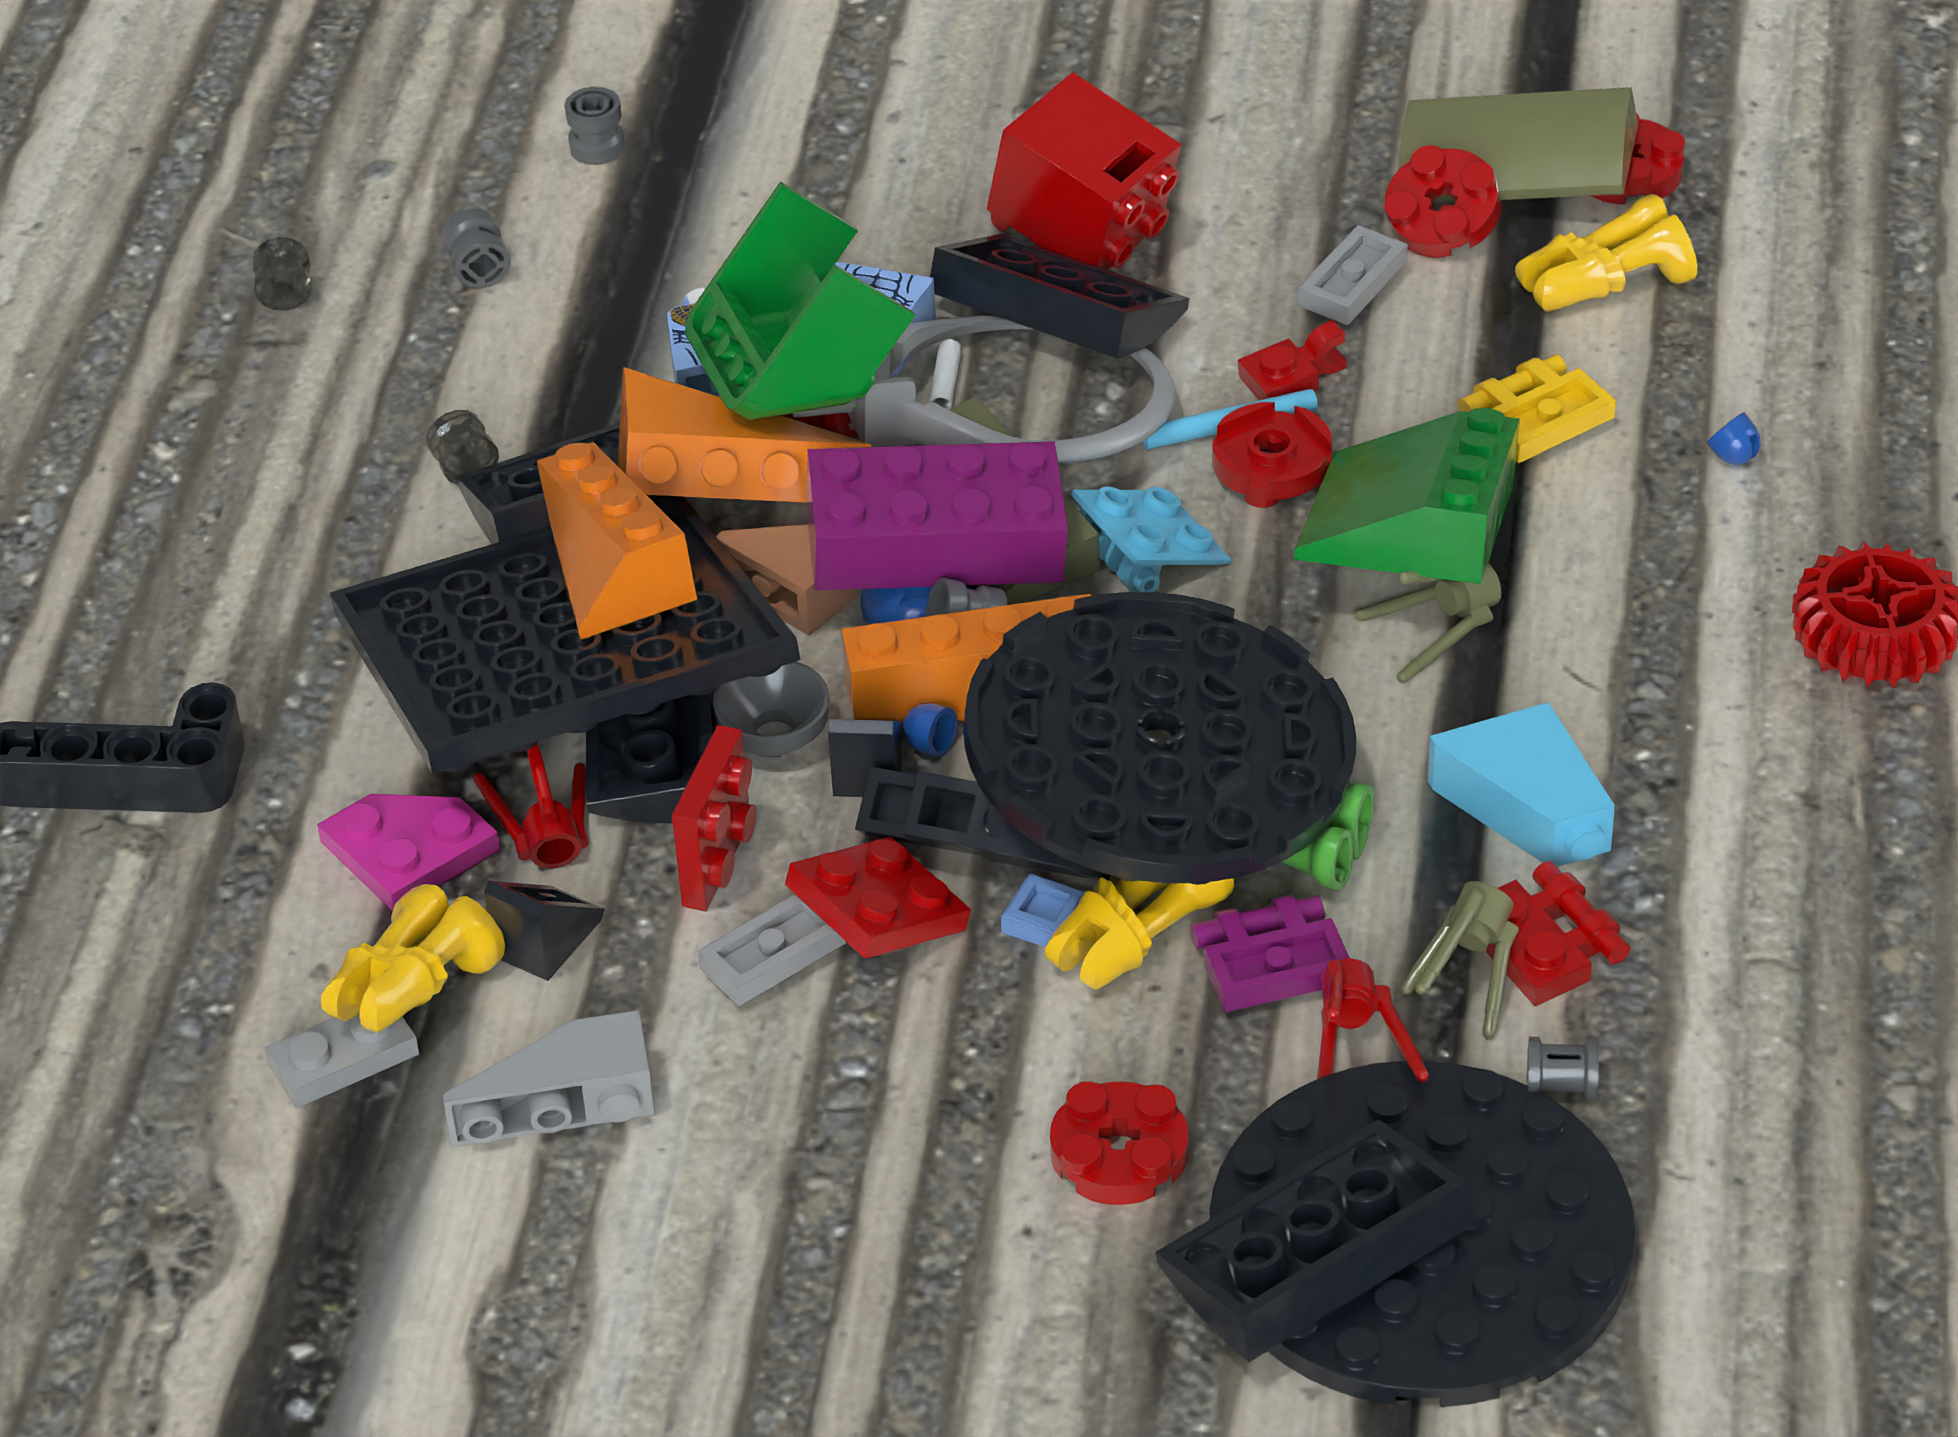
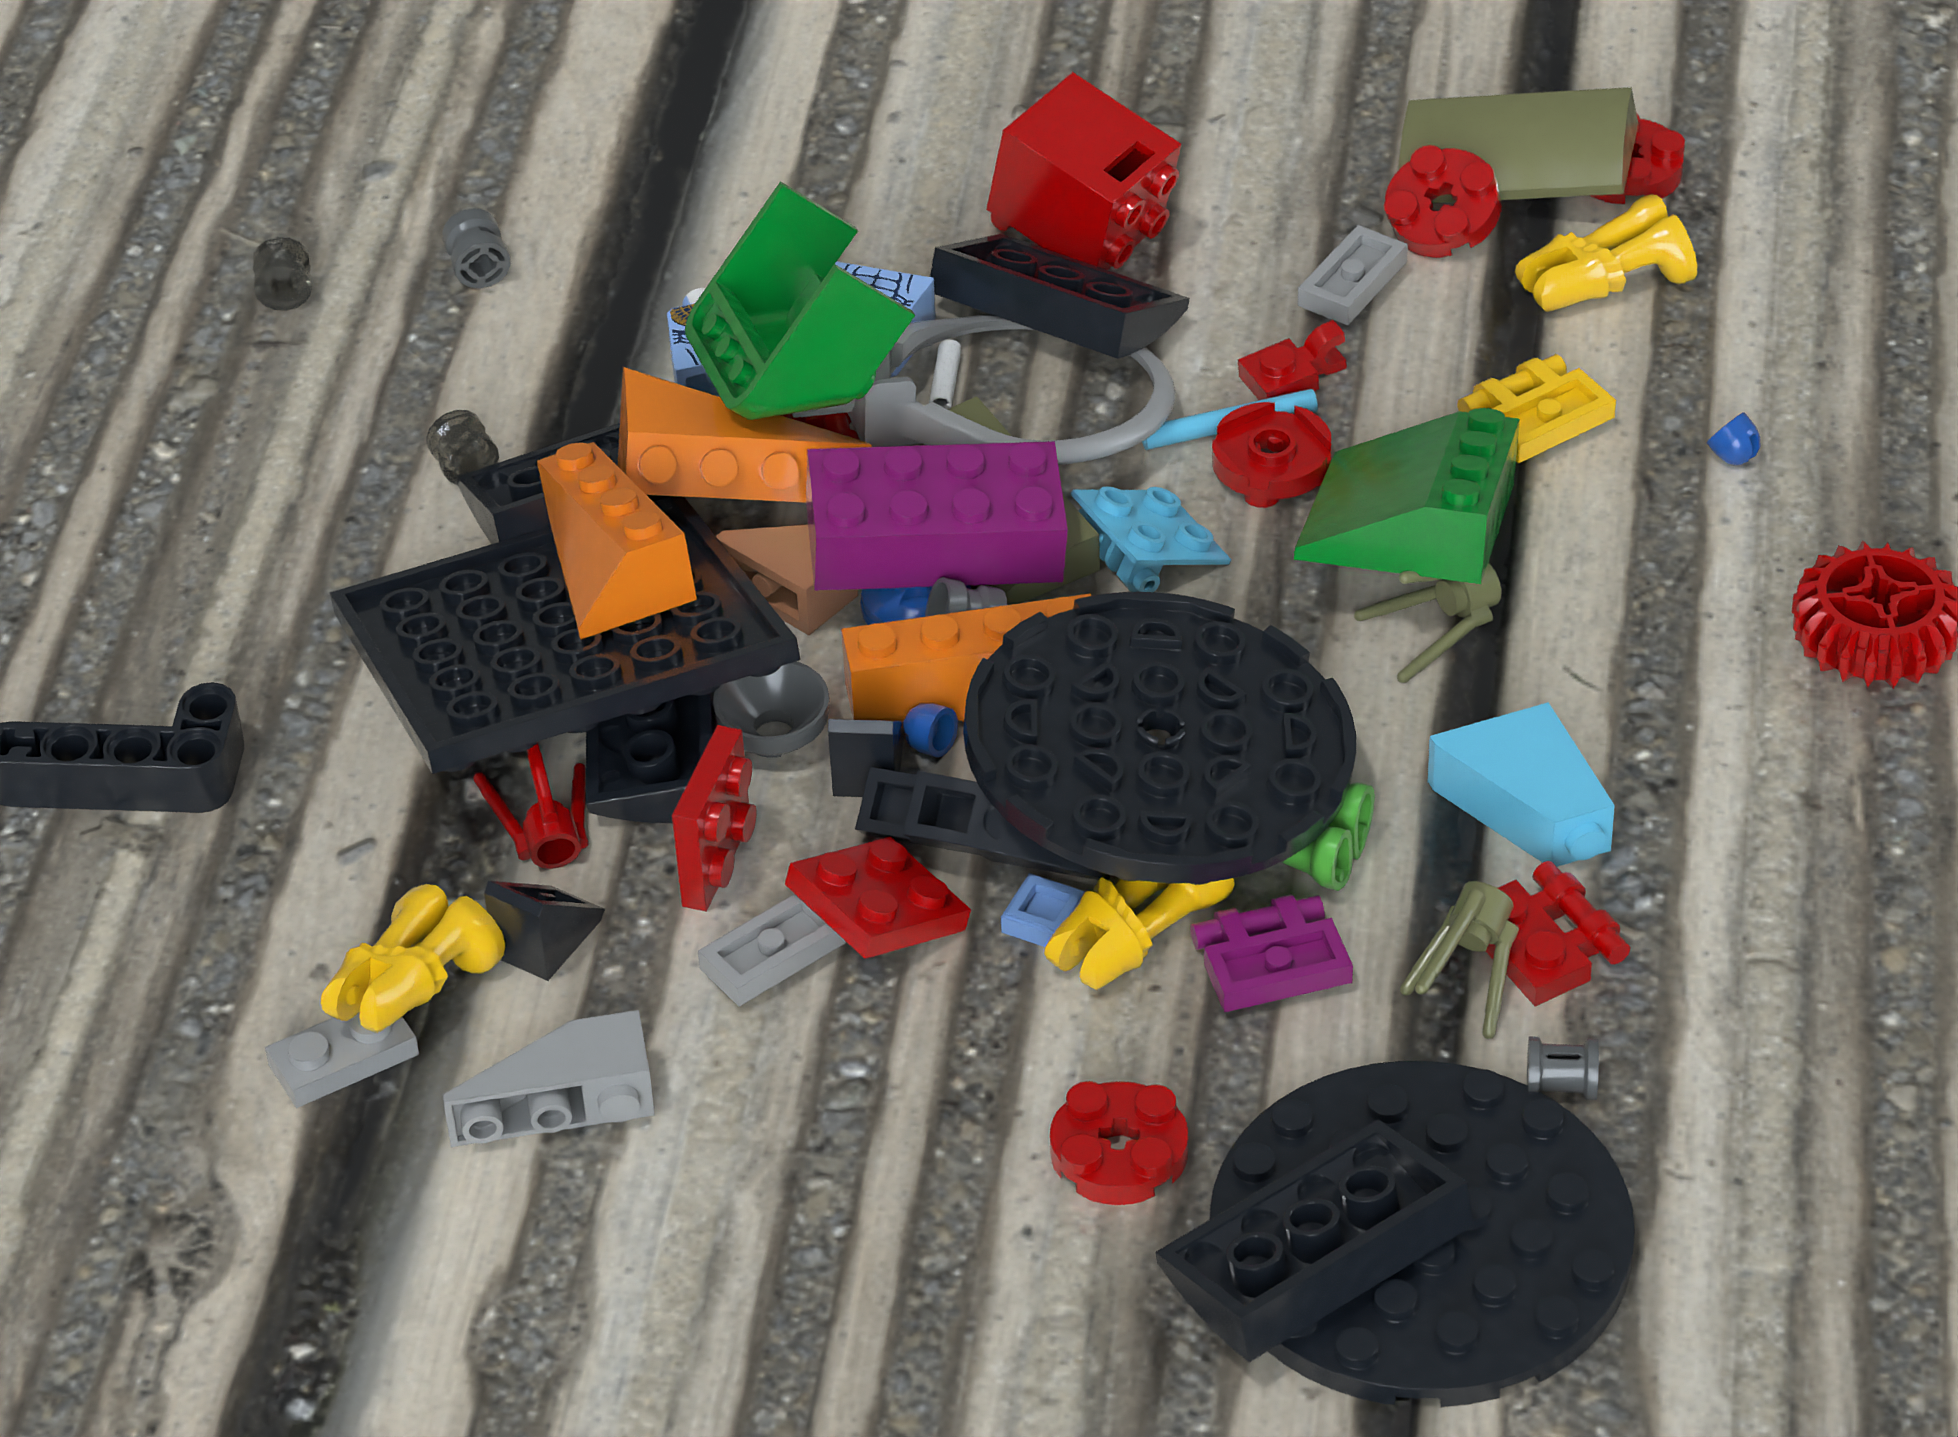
(407, 841): dark pink plate -> none
(594, 125): dark grey wheel -> none
(1350, 1002): red plant -> none

